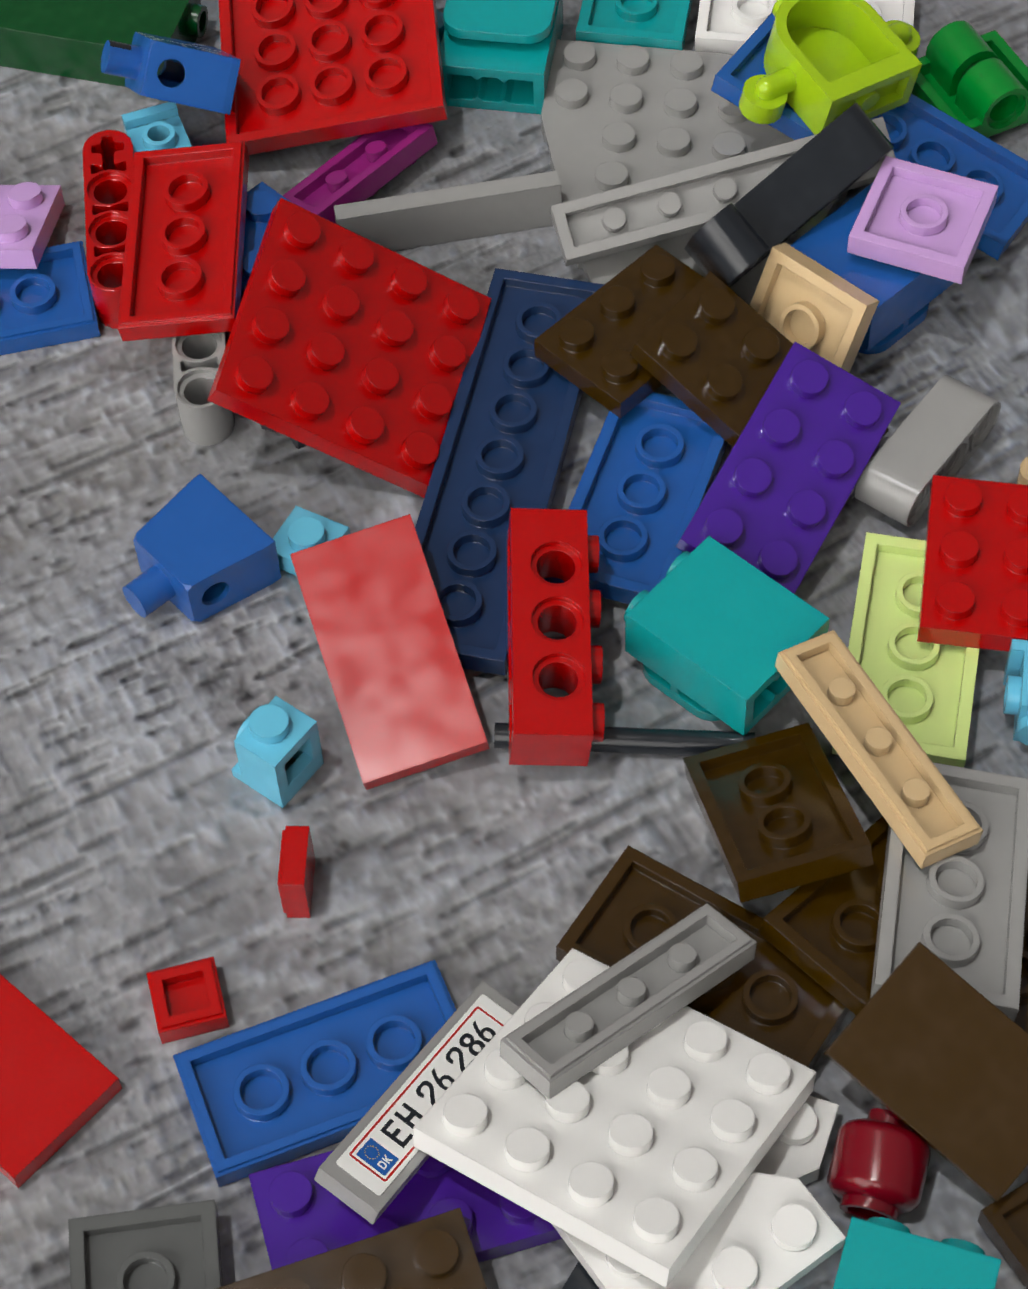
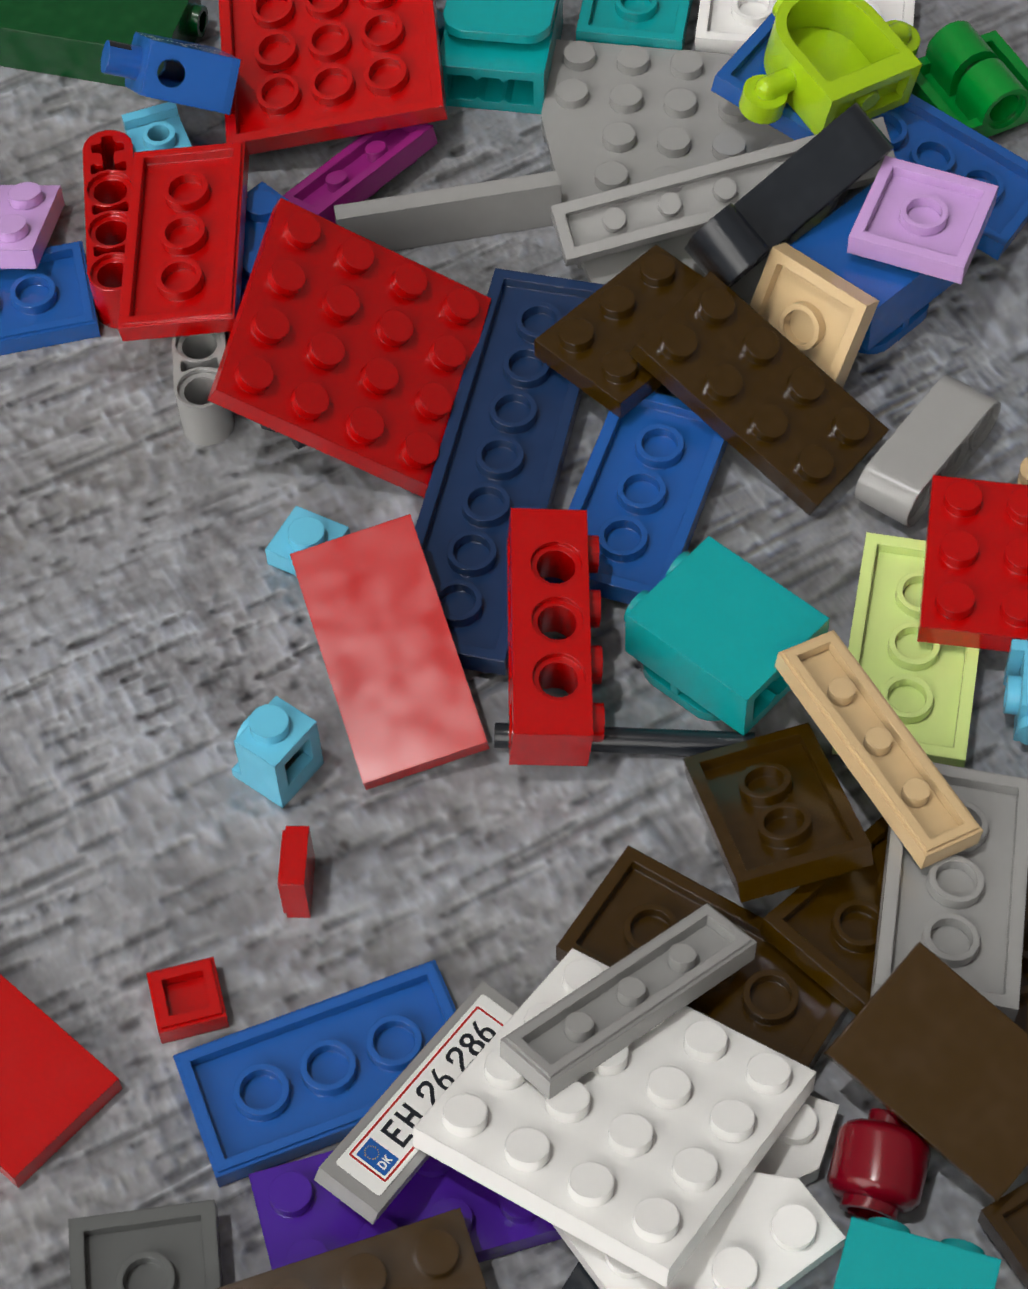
(200, 555): blue torso -> none
(793, 467): dark purple plate -> none

